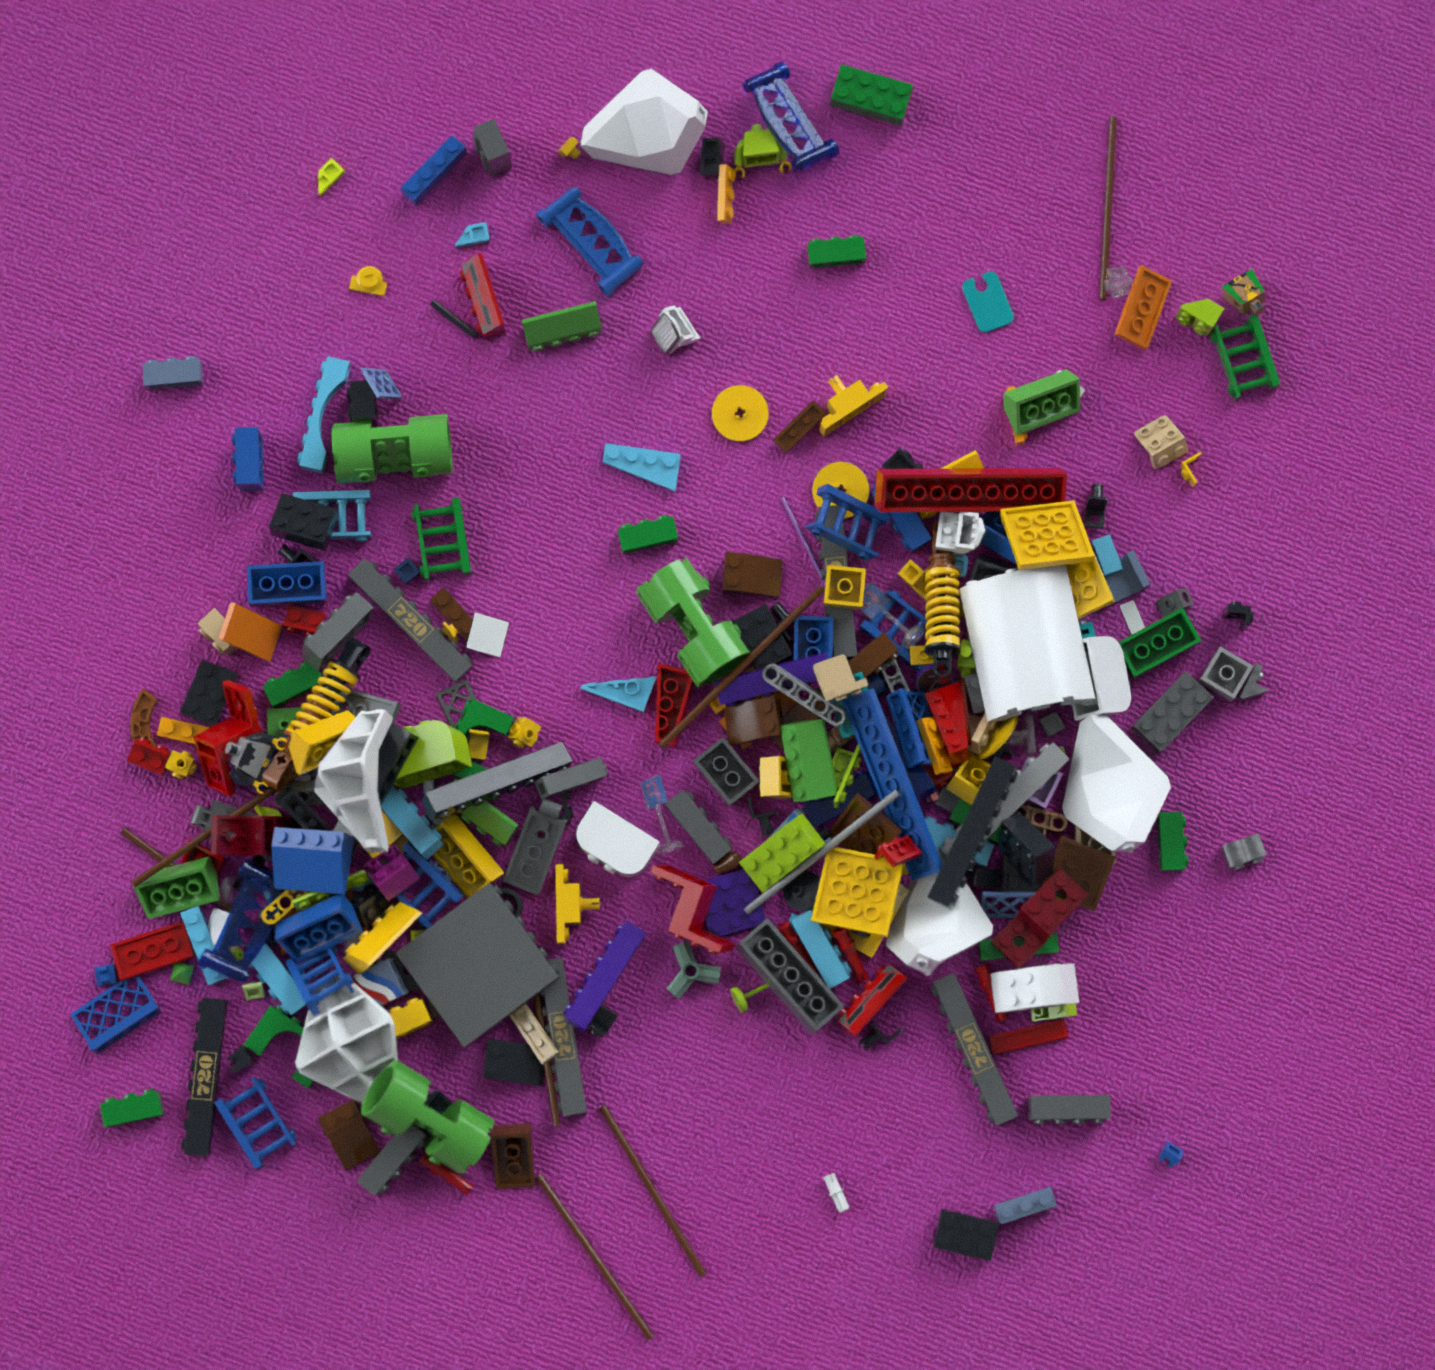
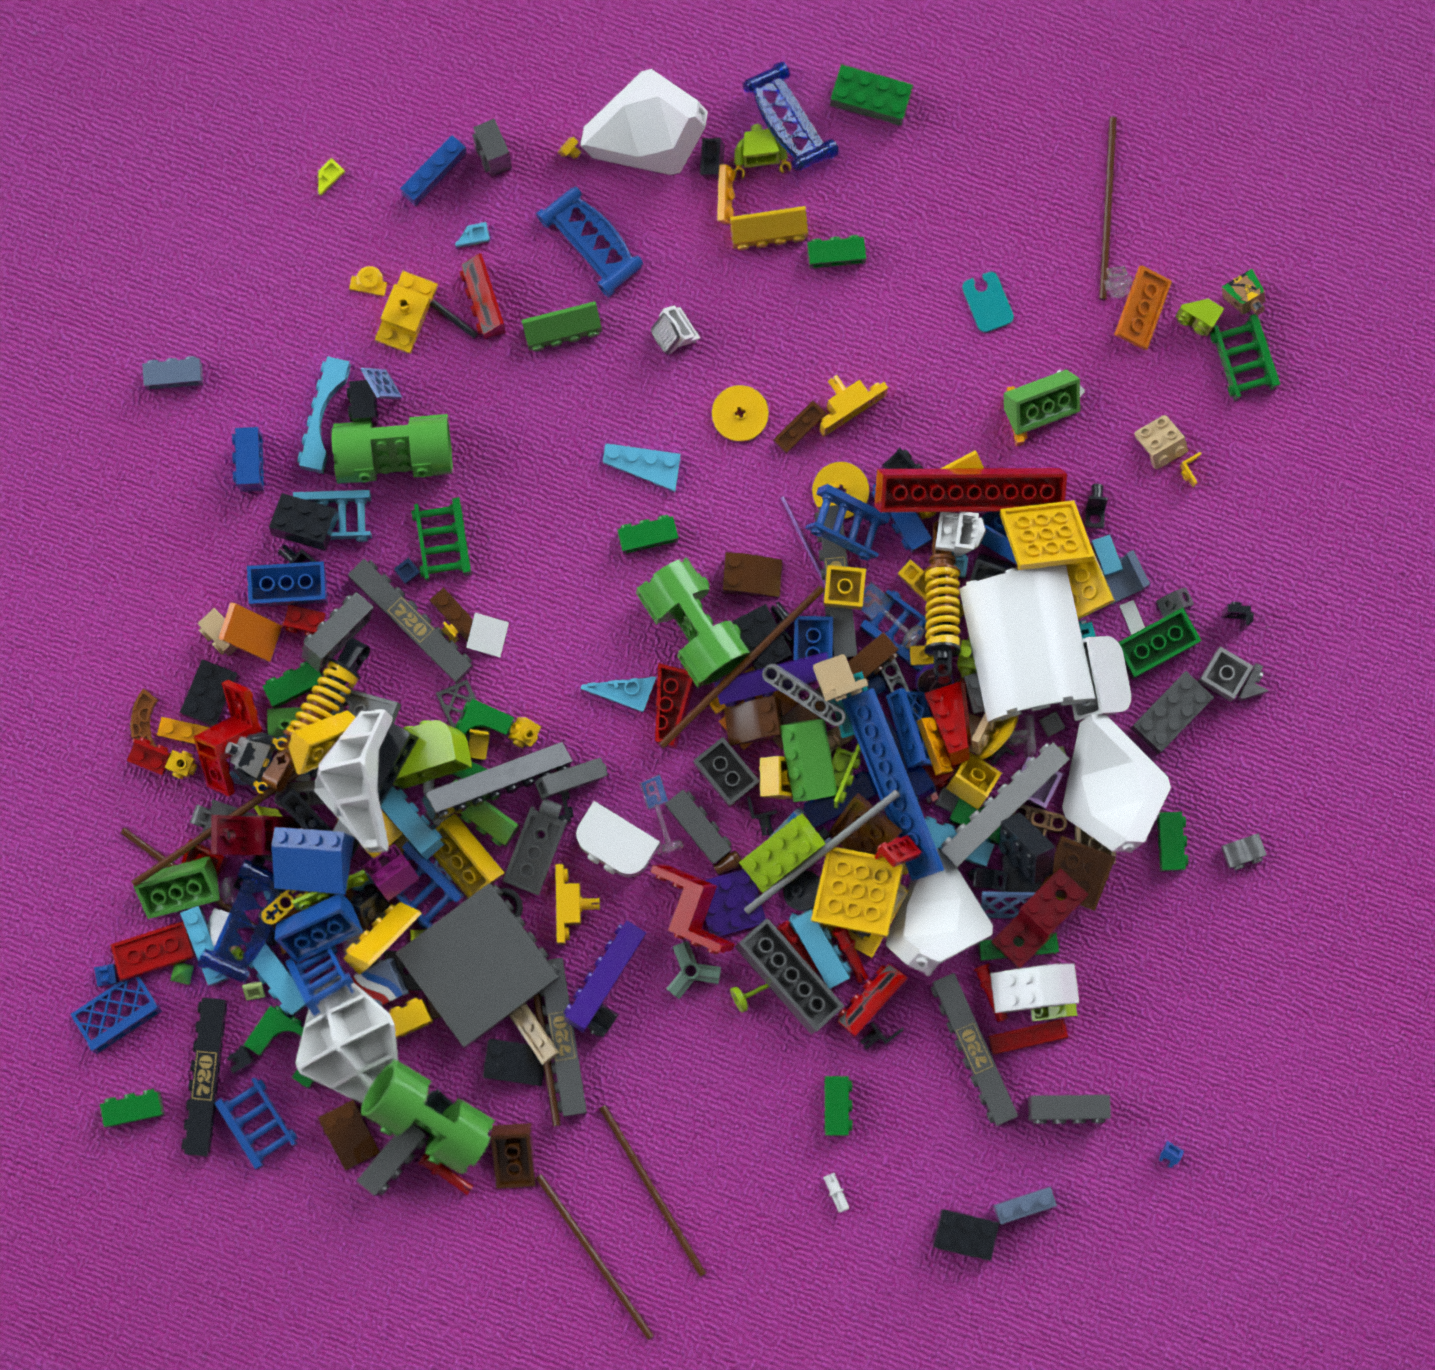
(405, 312): none -> yellow brick
(769, 227): none -> yellow slope
(837, 1105): none -> green brick
(972, 833): black brick -> none

